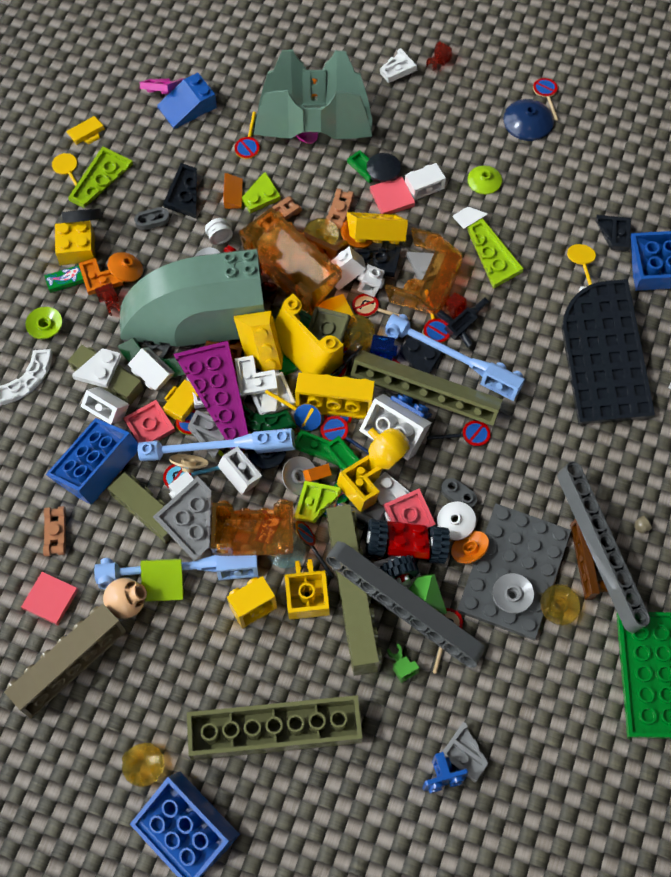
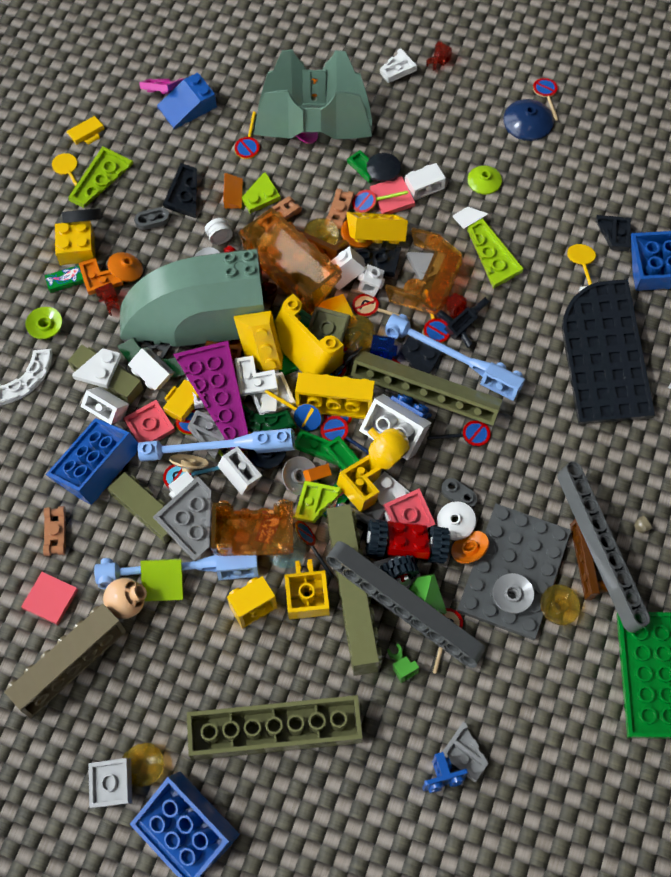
(110, 783): none -> plate
(366, 200): none -> piece

